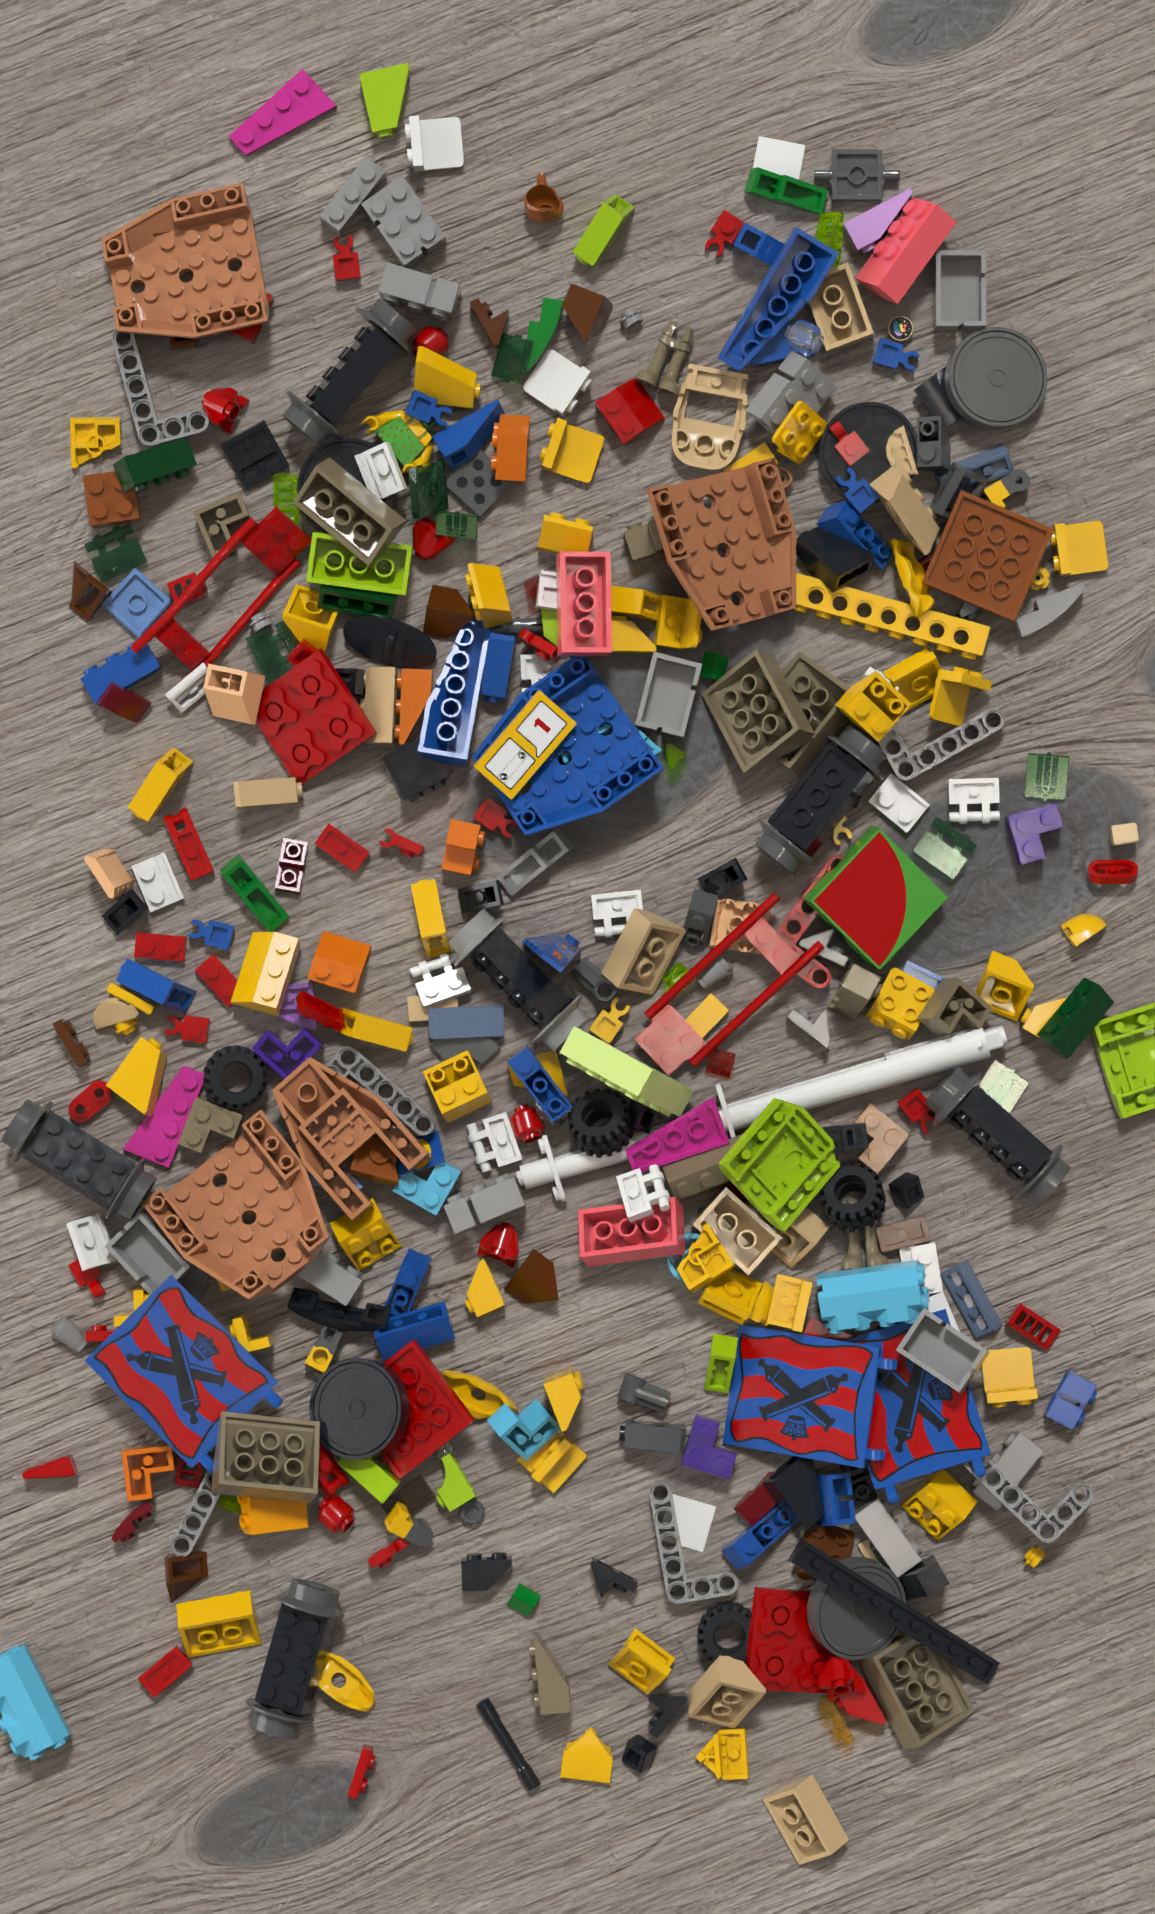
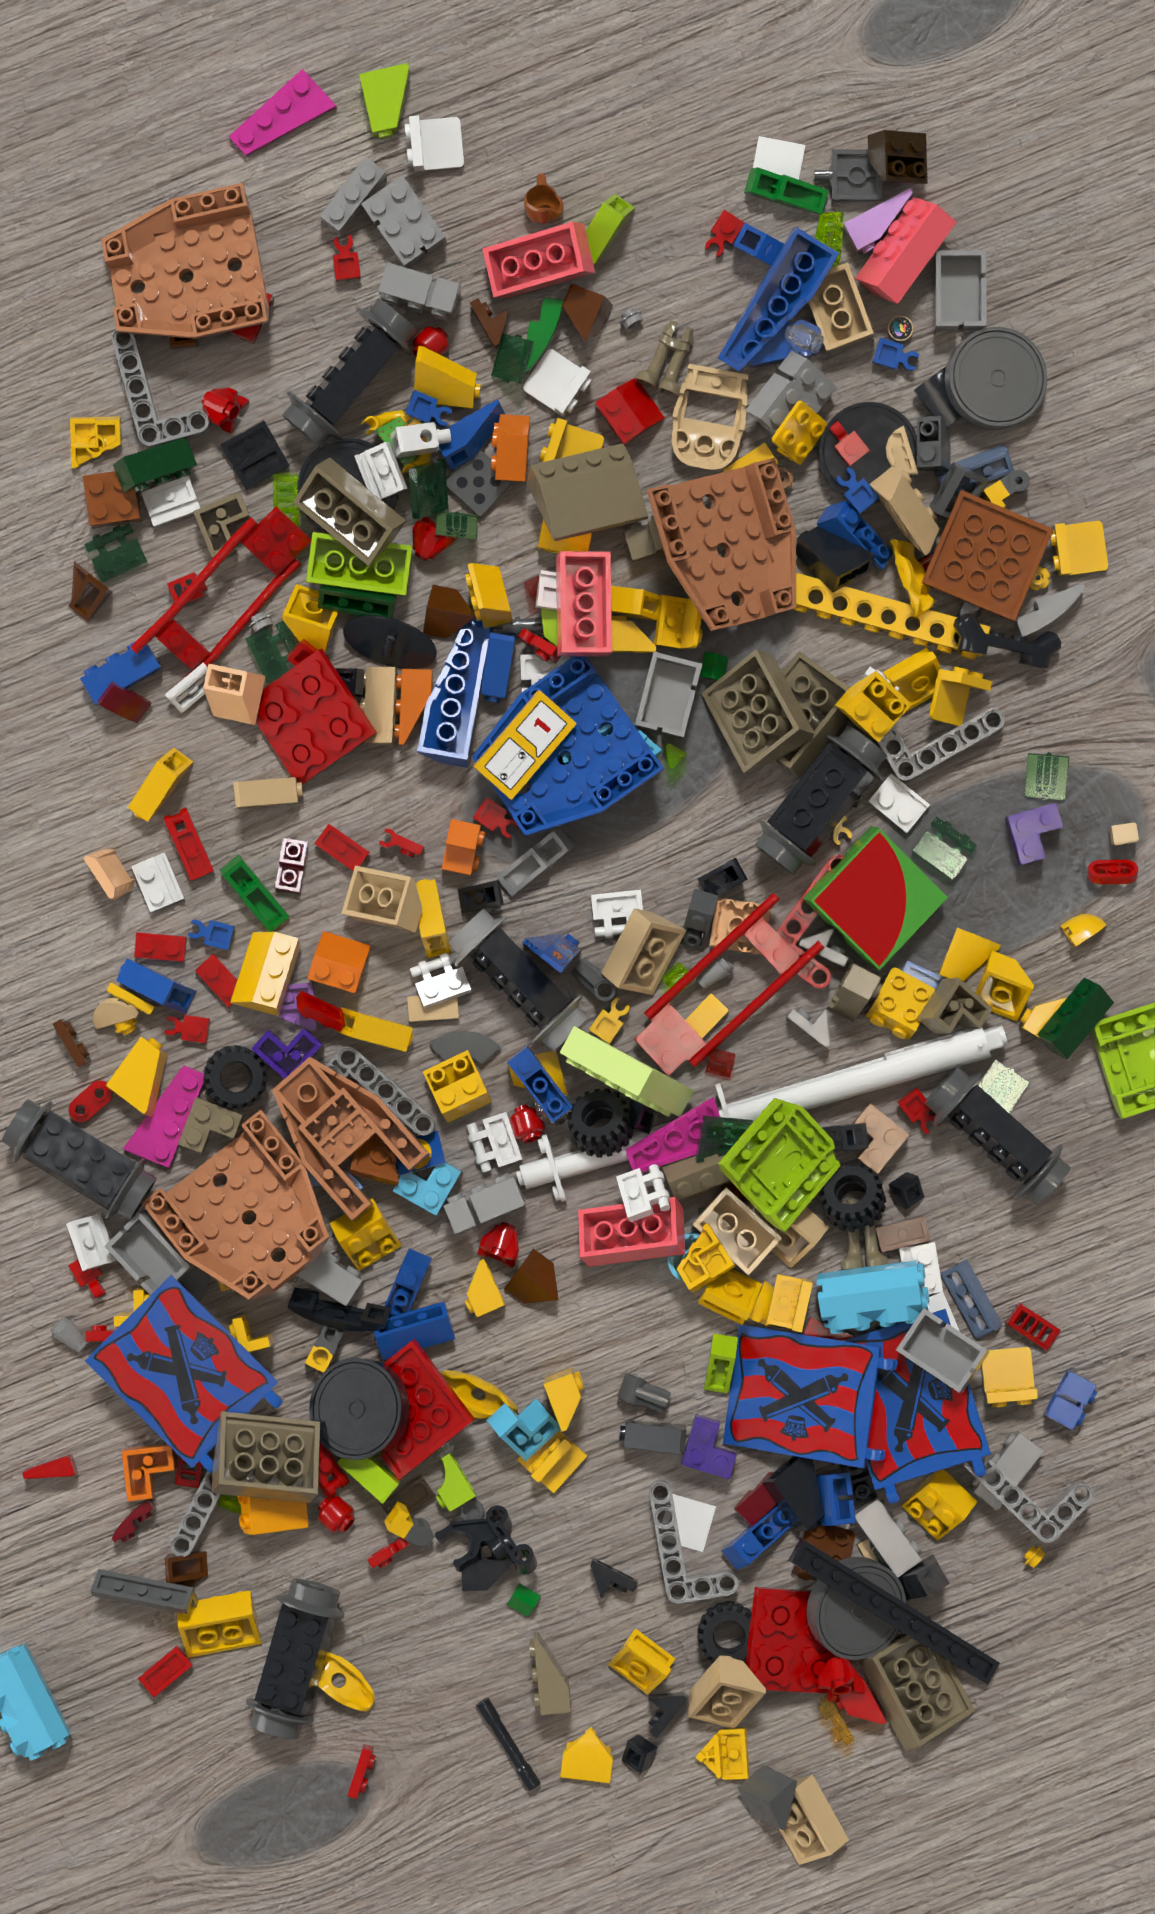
(125, 912): black slope -> none
(137, 602): medium blue tile -> none
(144, 1592): none -> dark grey fence
(170, 501): none -> white plate
(383, 899): none -> tan slope
(408, 443): none -> white torso
(414, 771): black bracket -> none
(466, 1022): sand blue slope -> none
(491, 1534): none -> black piece
(538, 260): none -> coral brick
(587, 492): none -> dark tan slope
(719, 1135): none -> clear green wing
(769, 1795): none -> dark grey slope
(899, 156): none -> dark brown slope
(966, 954): none -> yellow slope
(973, 791): white plate -> none
(976, 641): none -> black plate

